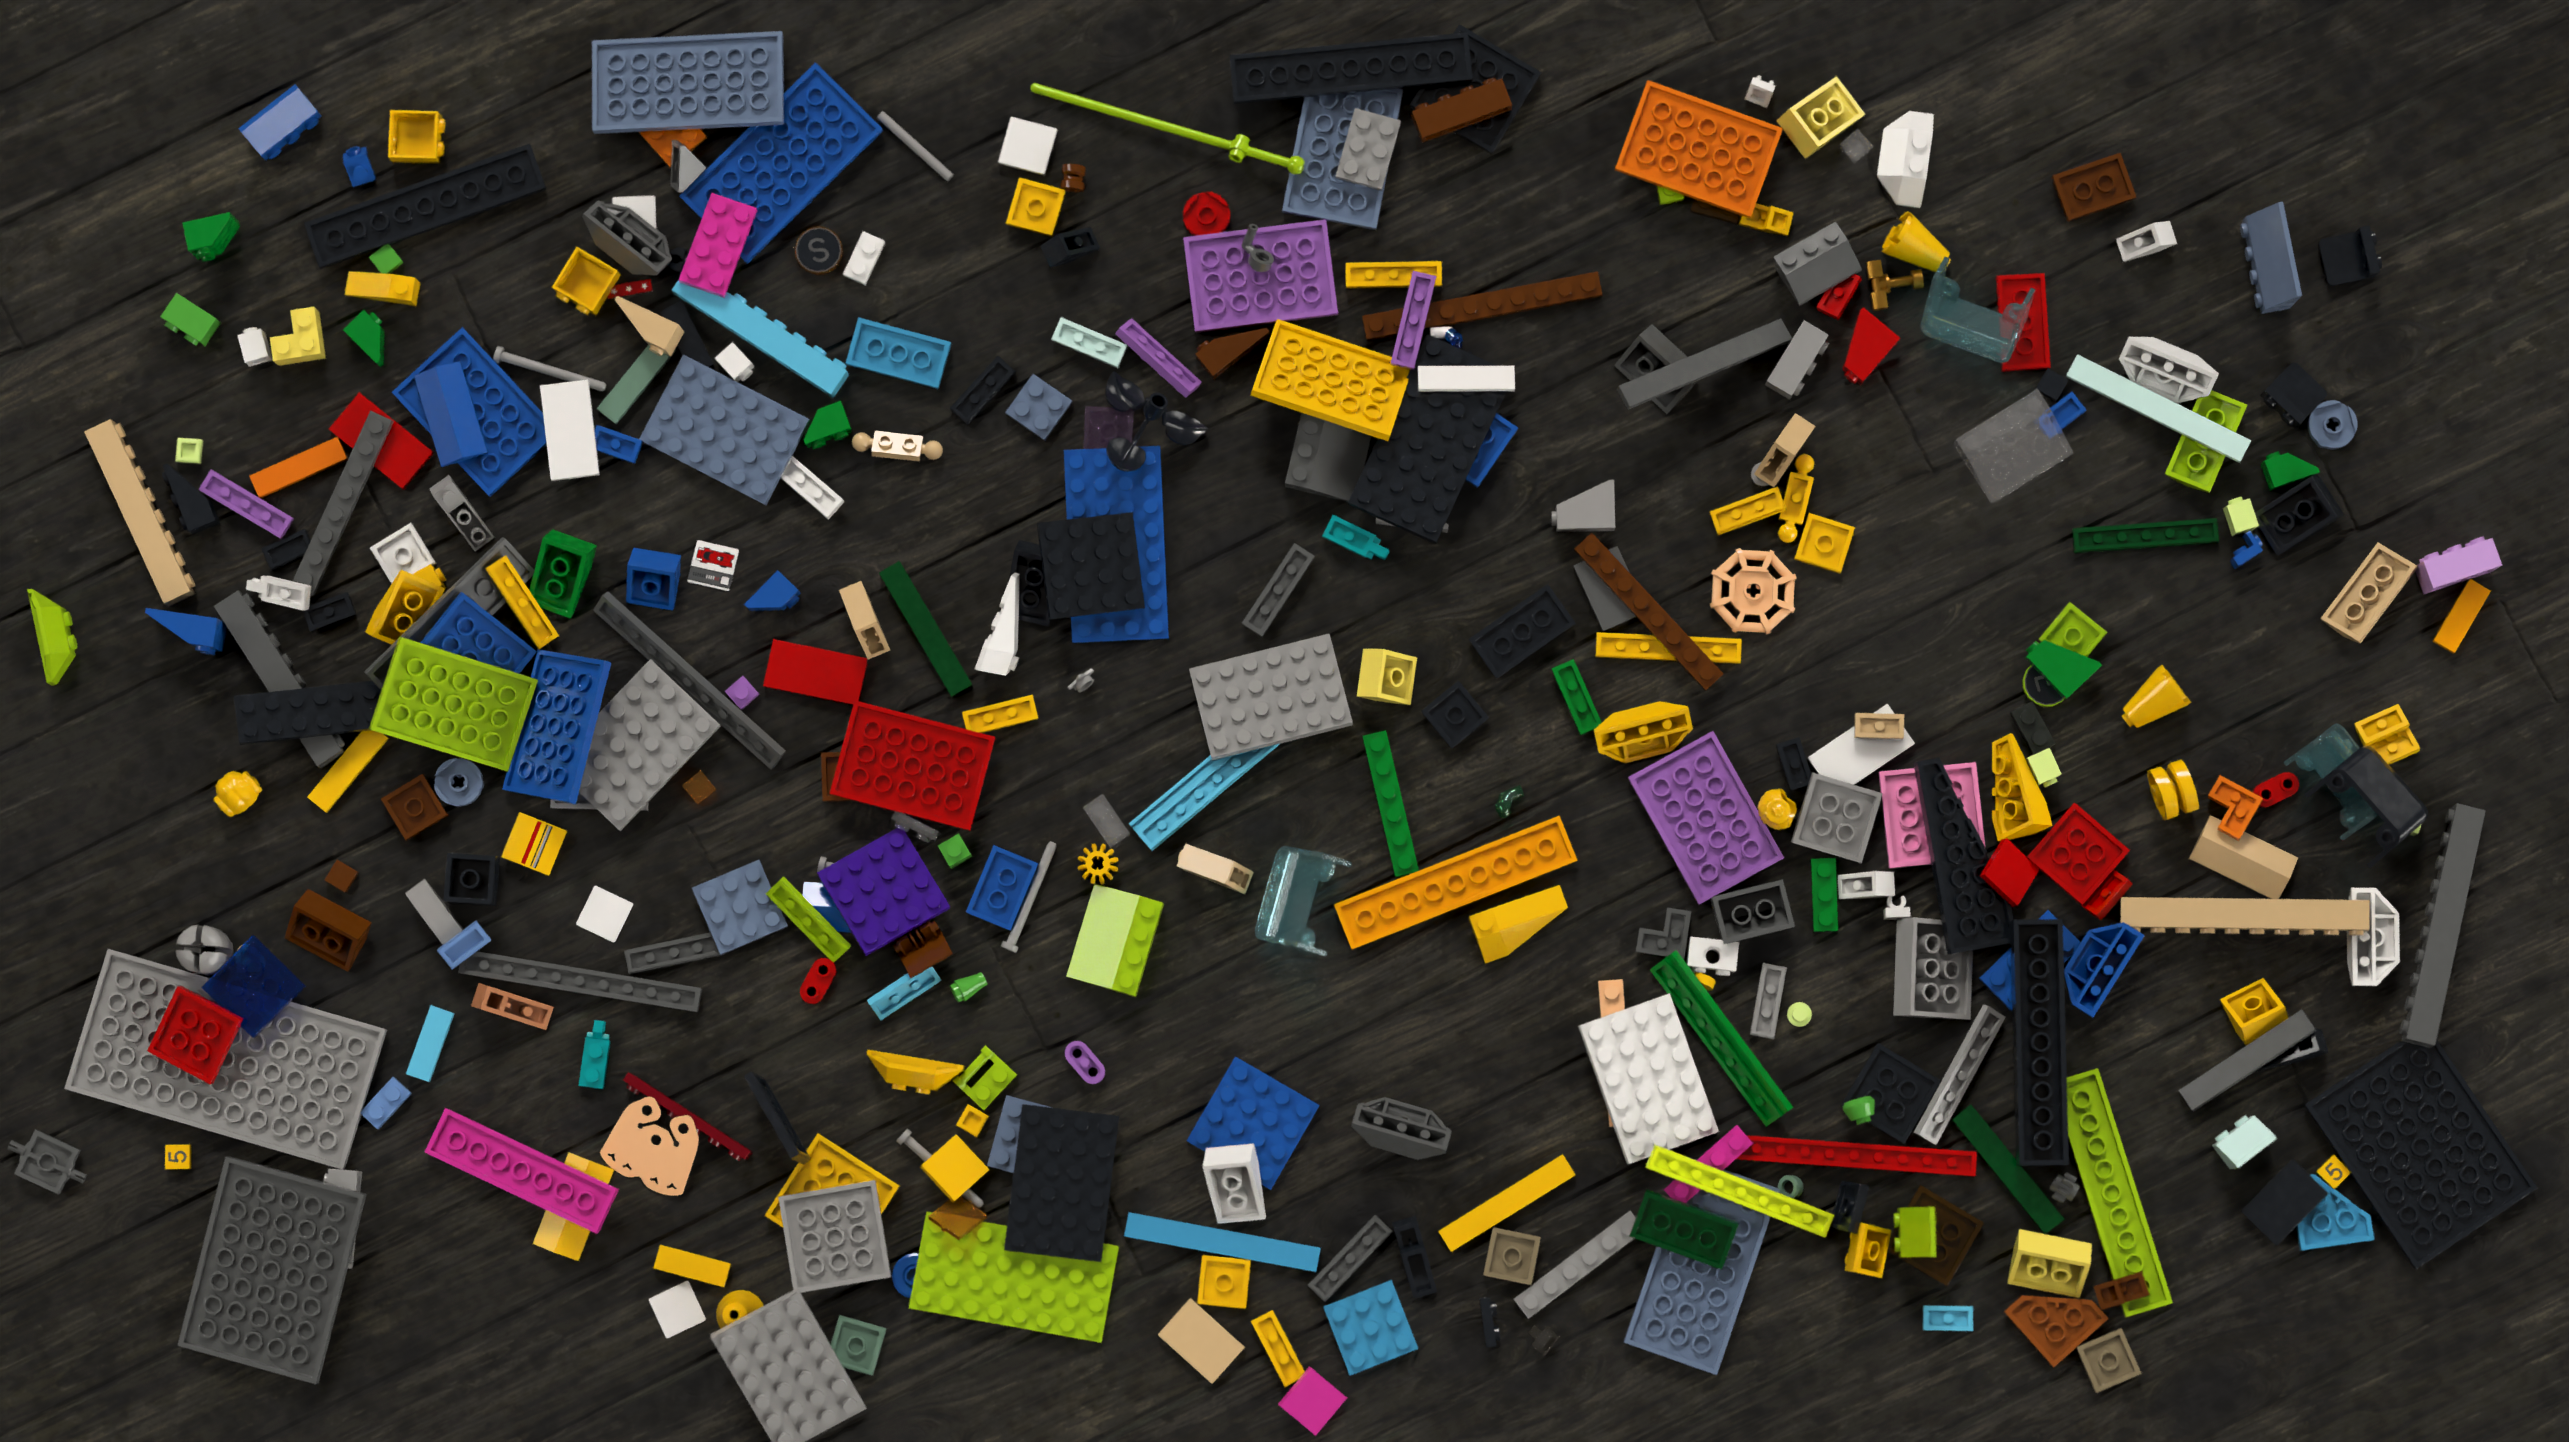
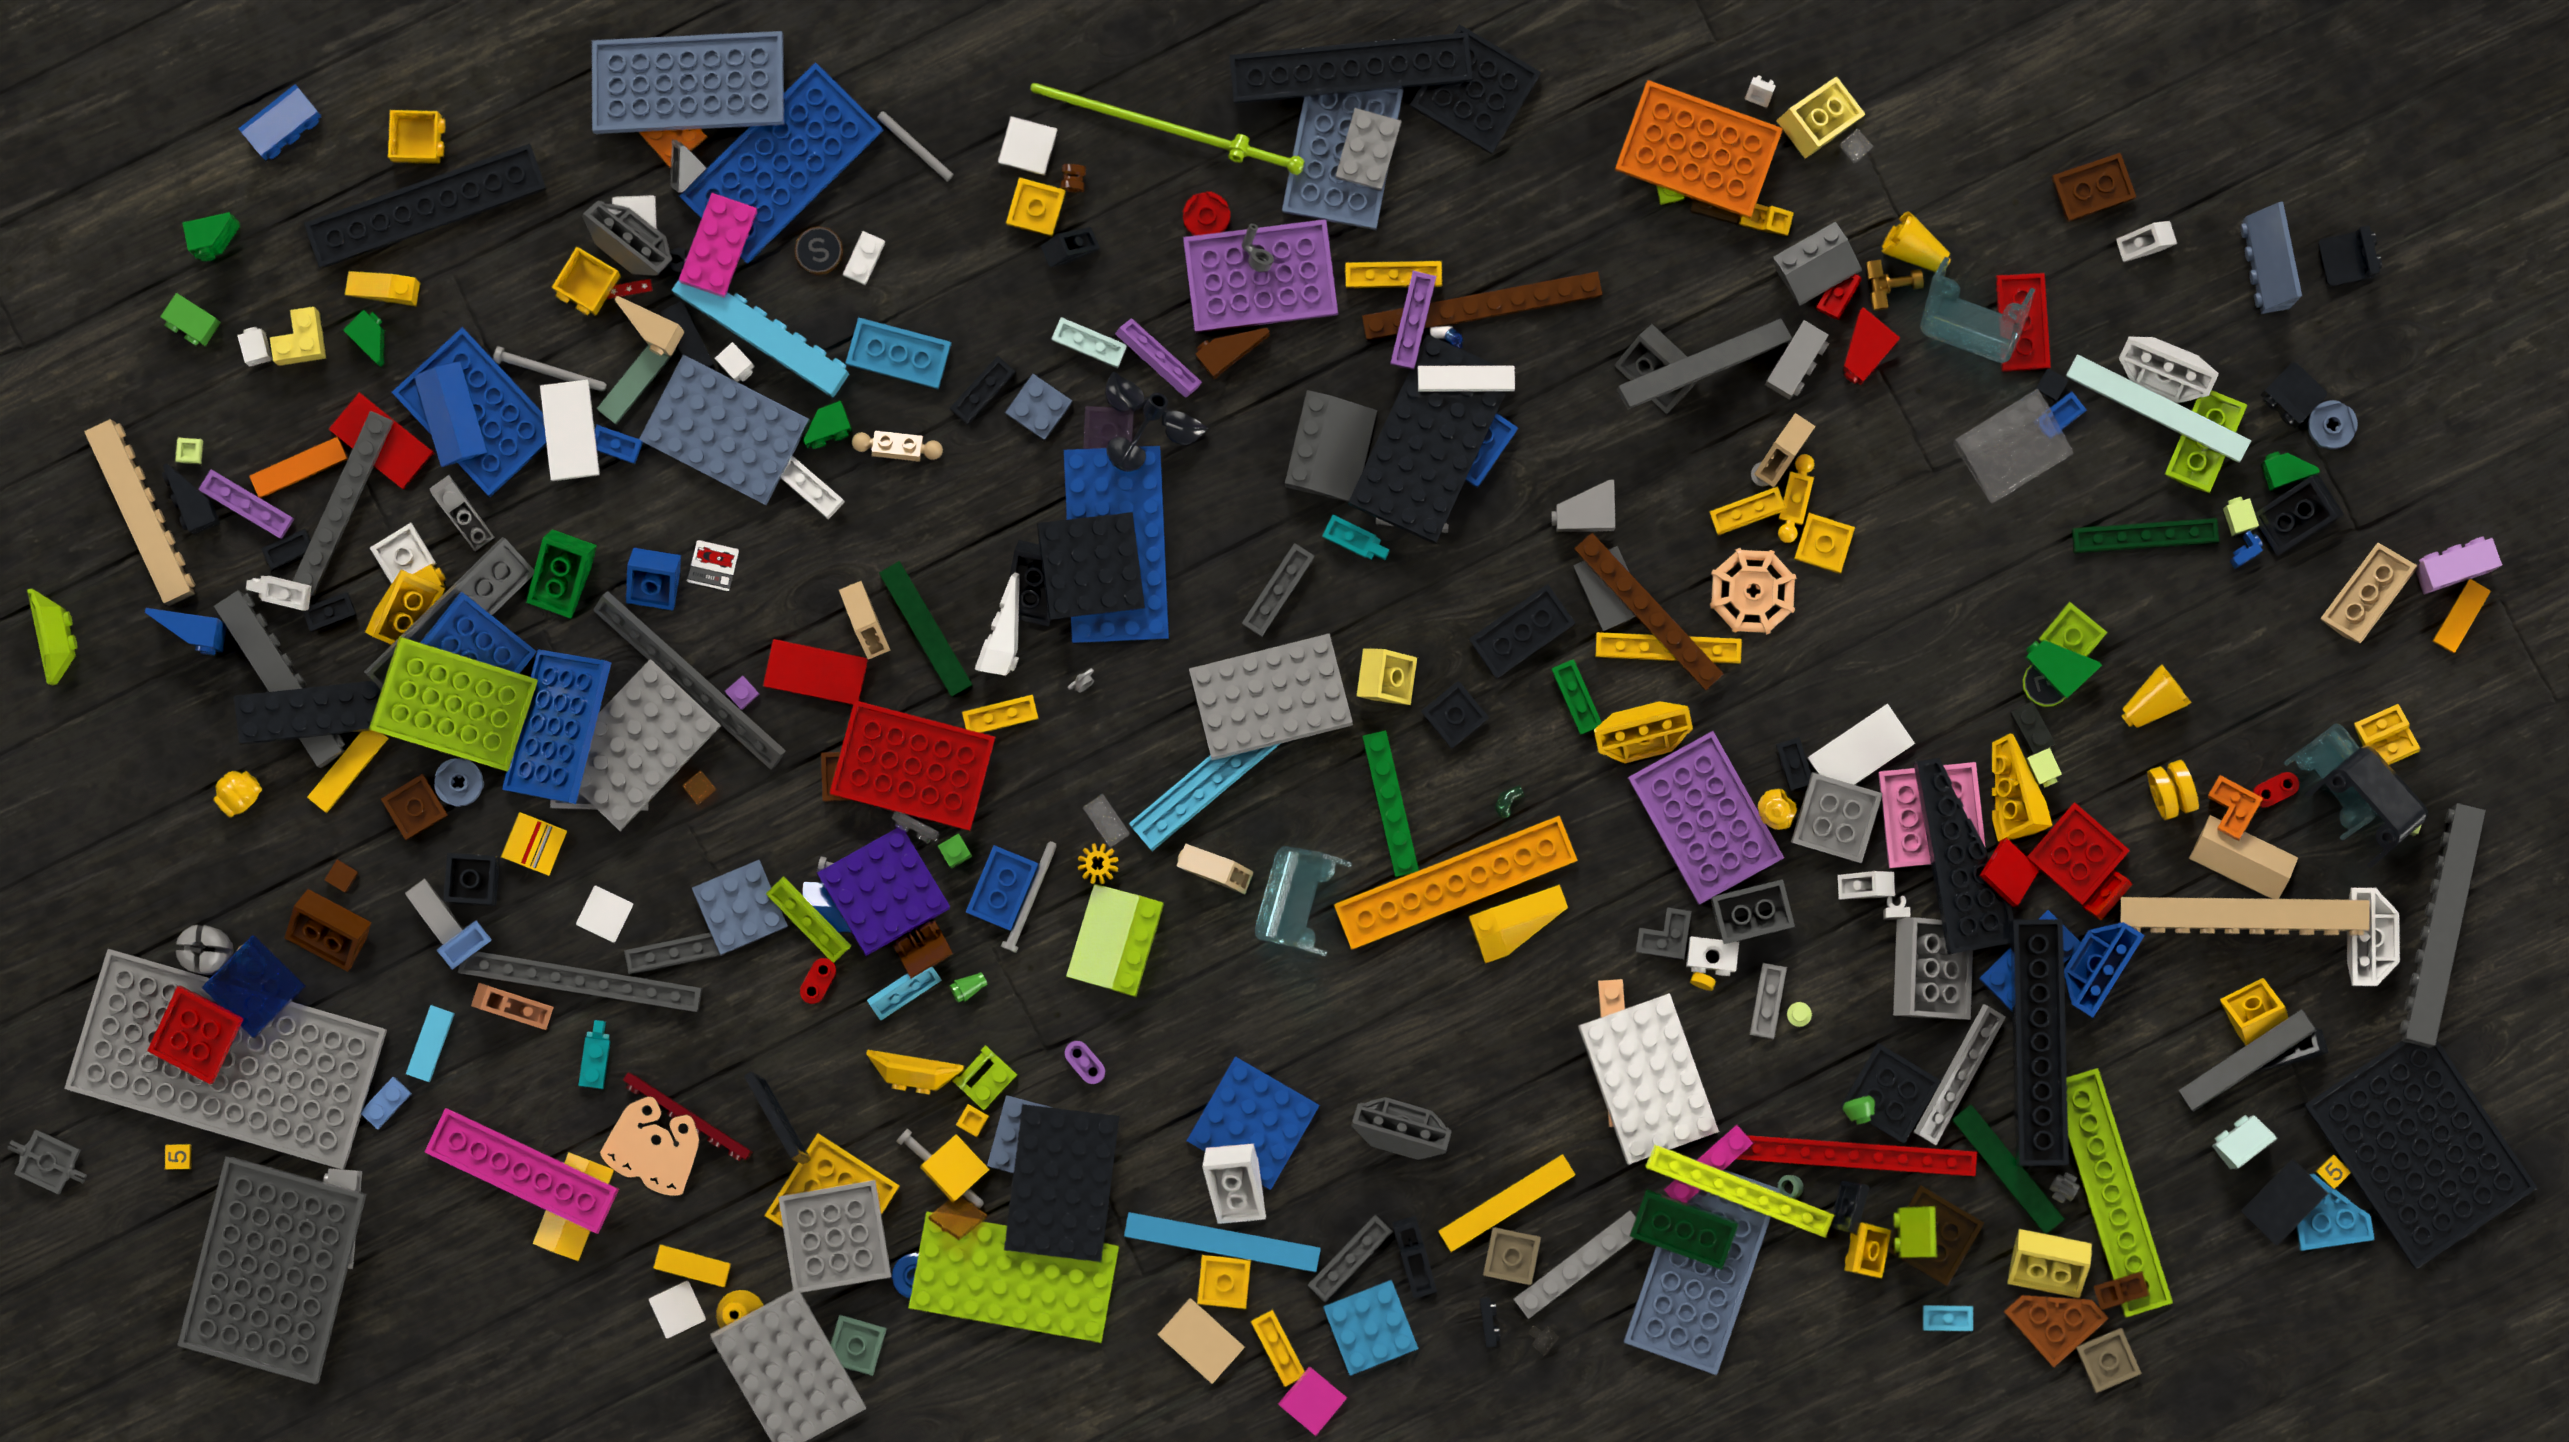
(358, 166): blue bracket -> none
(386, 259): bright green tile -> none
(521, 602): yellow tile -> none
(774, 595): blue slope -> none
(1331, 380): yellow plate -> none
(1461, 110): reddish brown brick -> none
(1721, 1038): green plate -> none
(1824, 895): green plate -> none
(1879, 726): tan plate -> none
(1906, 157): white wedge -> none

